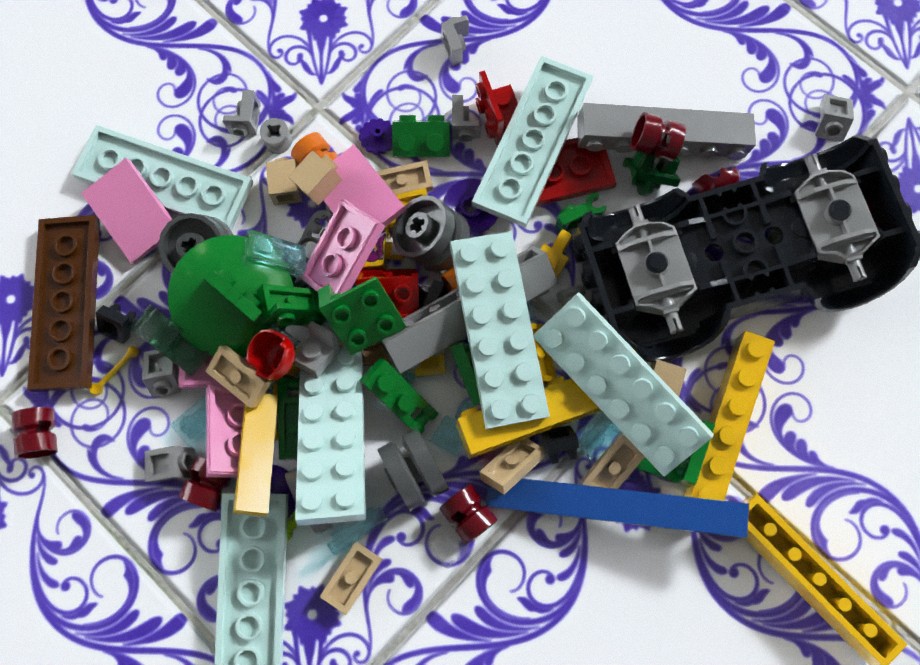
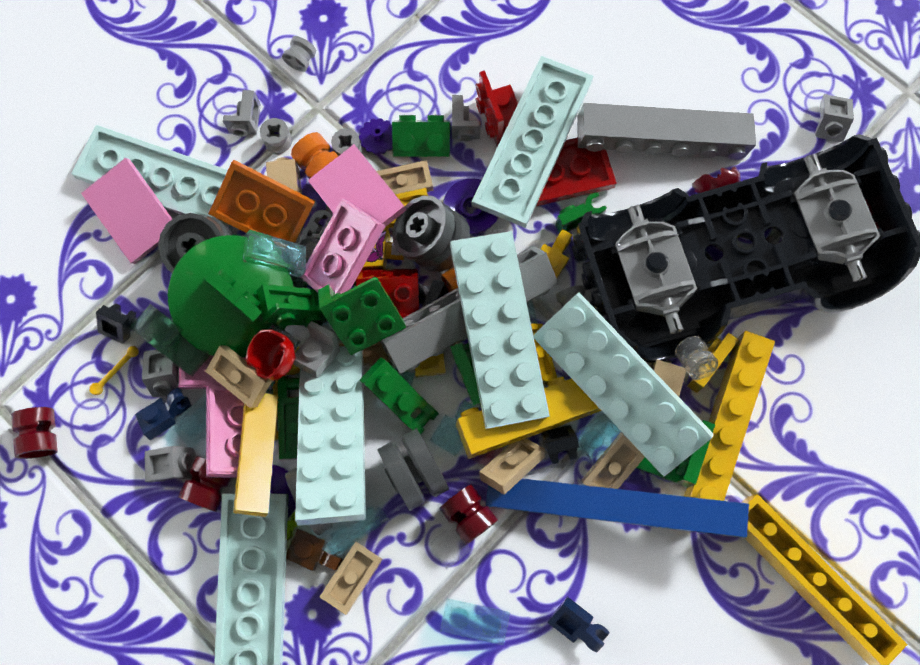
(64, 304): reddish brown plate -> none
(160, 414): none -> dark blue plate
(260, 204): none -> orange plate
(299, 53): none -> light grey wheel
(308, 551): none -> reddish brown plate
(316, 176): tan brick -> none
(345, 136): none -> light grey wheel
(452, 37): light grey bracket -> none
(475, 621): none -> clear light blue plate
(575, 623): none -> dark blue plate
(650, 175): dark green hips -> none
(658, 137): dark red wheel -> none
(697, 360): none -> clear wheel
(720, 349): none -> yellow plate

